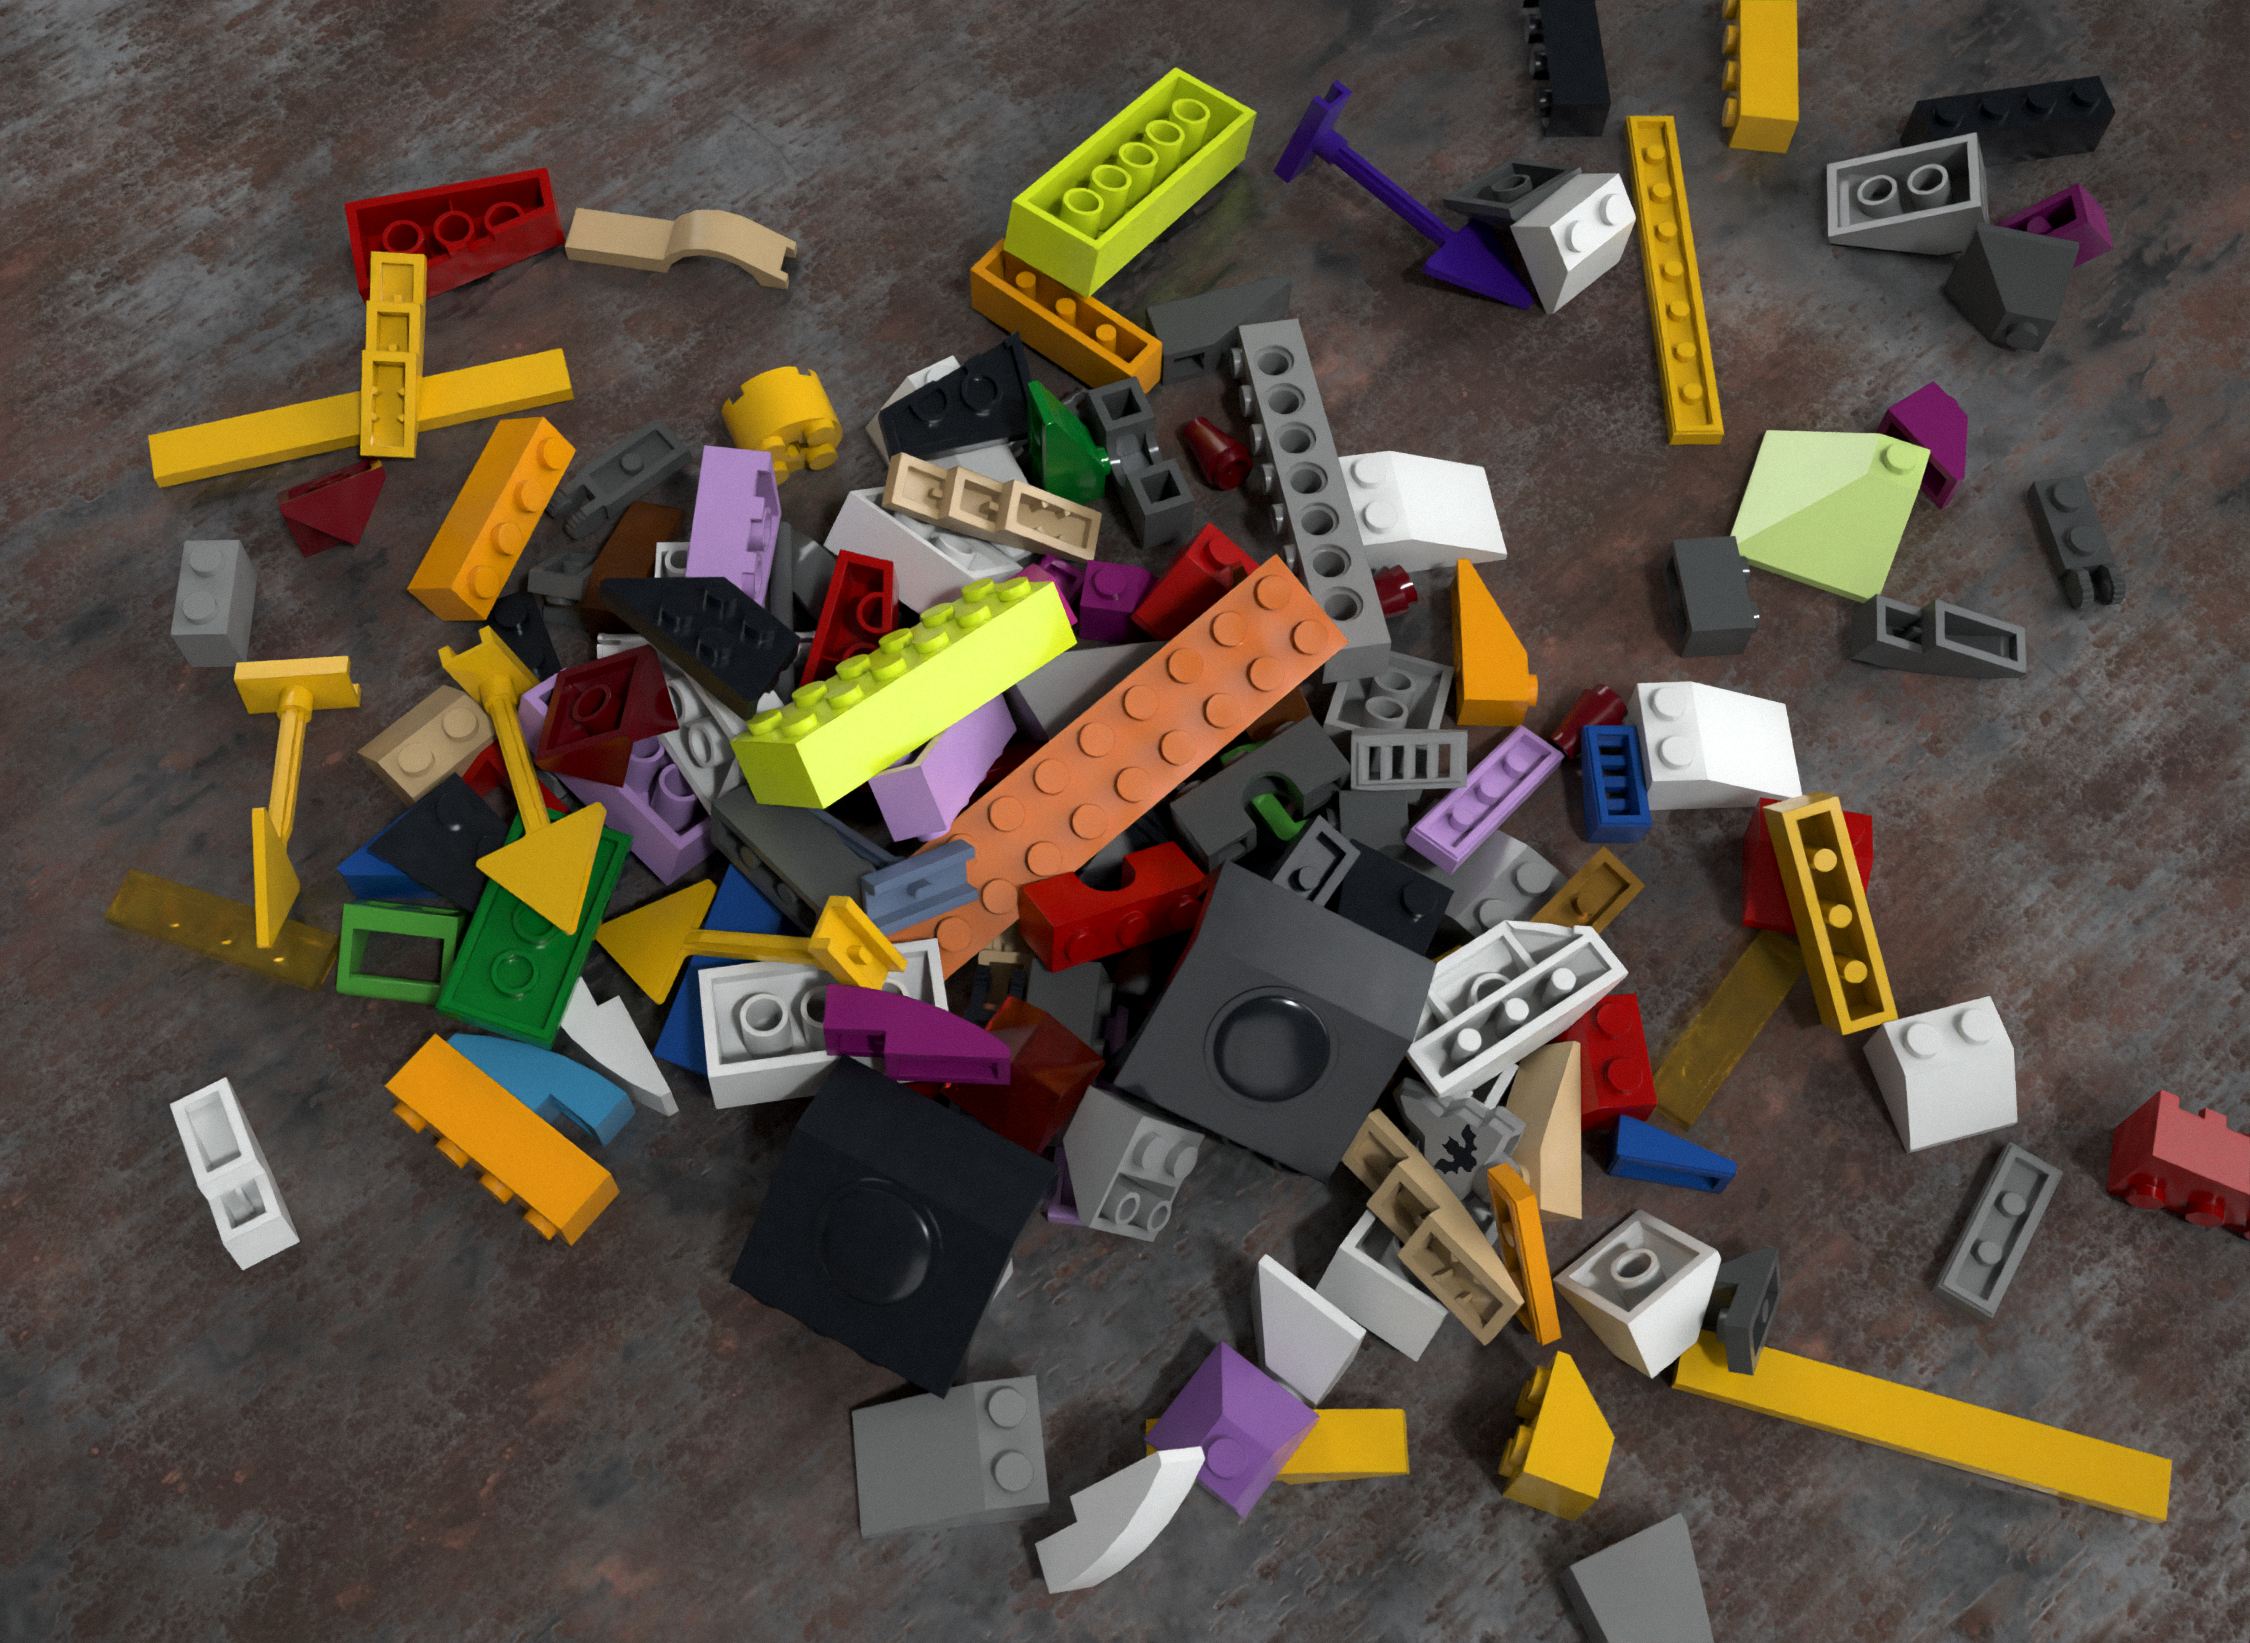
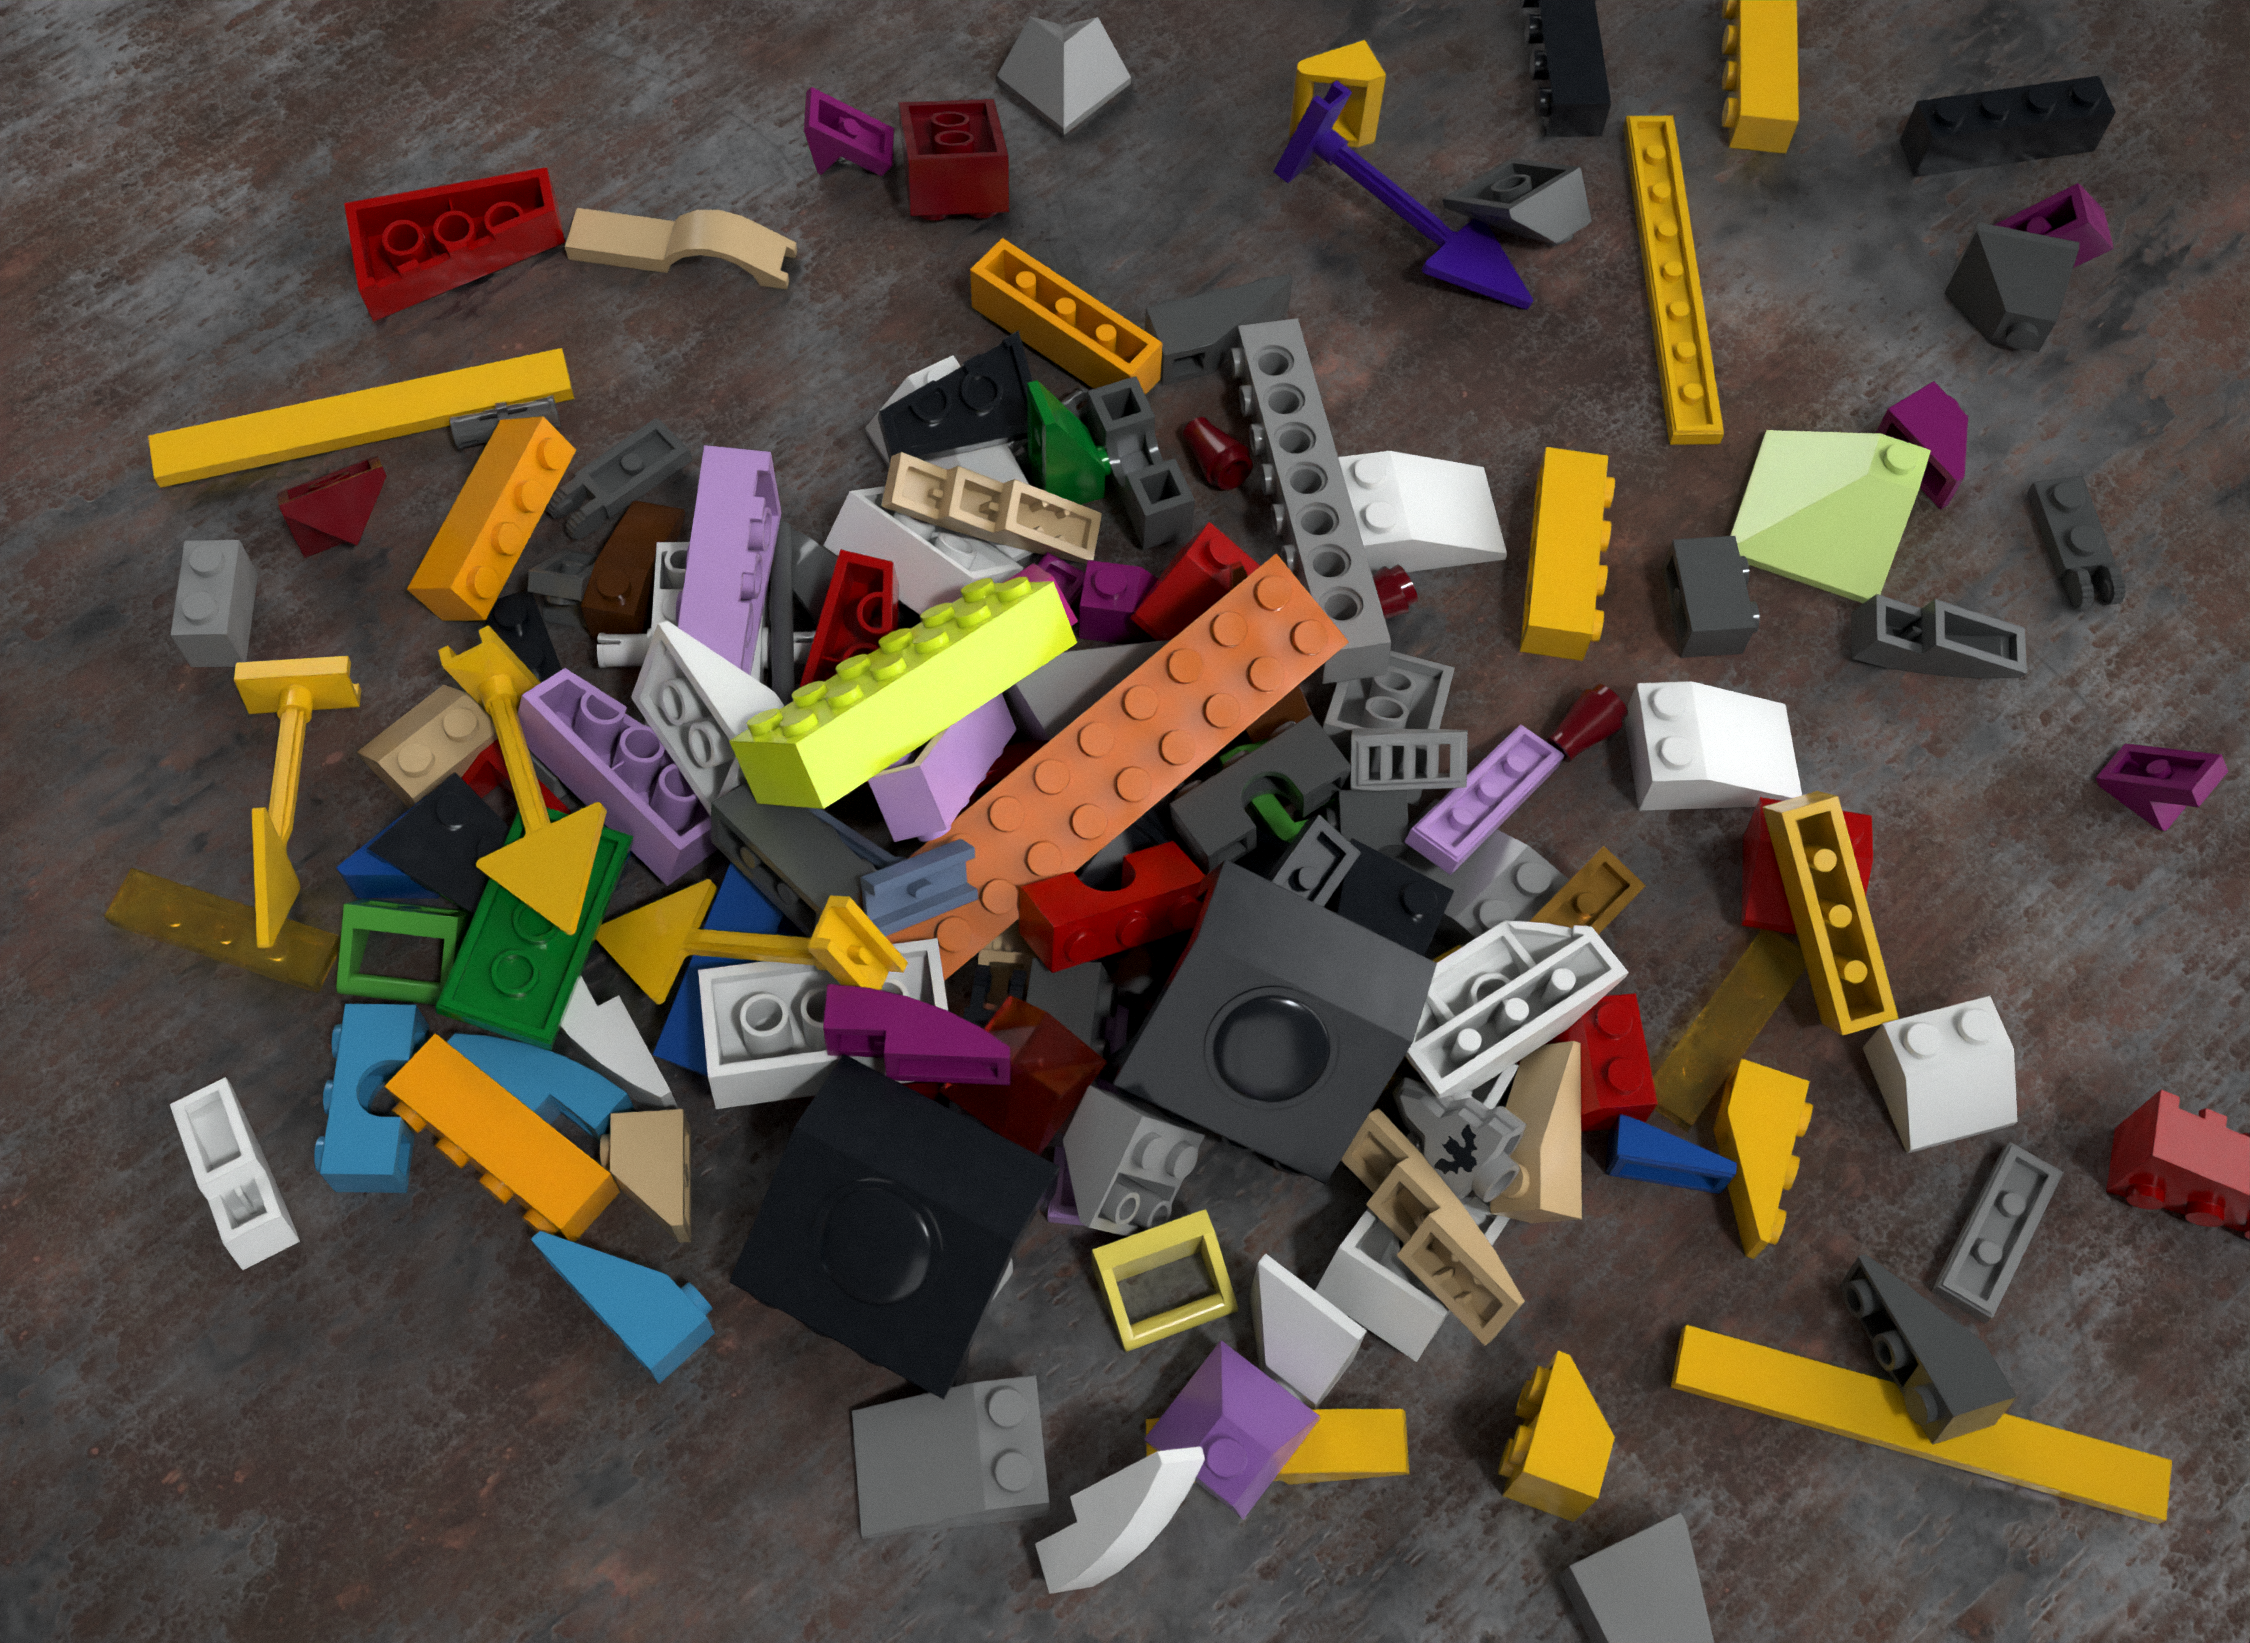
(360, 1148): none -> dark azure arch
(393, 355): yellow slope -> none
(478, 427): none -> dark grey pin
(602, 712): dark red slope -> none
(634, 1302): none -> dark azure slope
(653, 1165): none -> tan slope
(708, 632): black wing -> none
(785, 417): yellow brick -> none
(843, 131): none -> magenta slope
(954, 158): none -> dark red slope
(1063, 70): none -> light grey slope
(1128, 182): neon yellow brick -> none
(1151, 1250): none -> light yellow tile
(1360, 73): none -> yellow tile
(1487, 657): light orange slope -> none
(1524, 1251): light orange tile -> none
(1566, 554): none -> yellow brick
(1575, 236): white slope -> none
(1614, 818): blue slope -> none
(1643, 1290): white slope -> none
(1745, 1306): dark grey slope -> none
(1757, 1130): none -> yellow slope
(1909, 197): light grey slope -> none
(1936, 1362): none -> dark grey slope
(2161, 781): none -> magenta slope

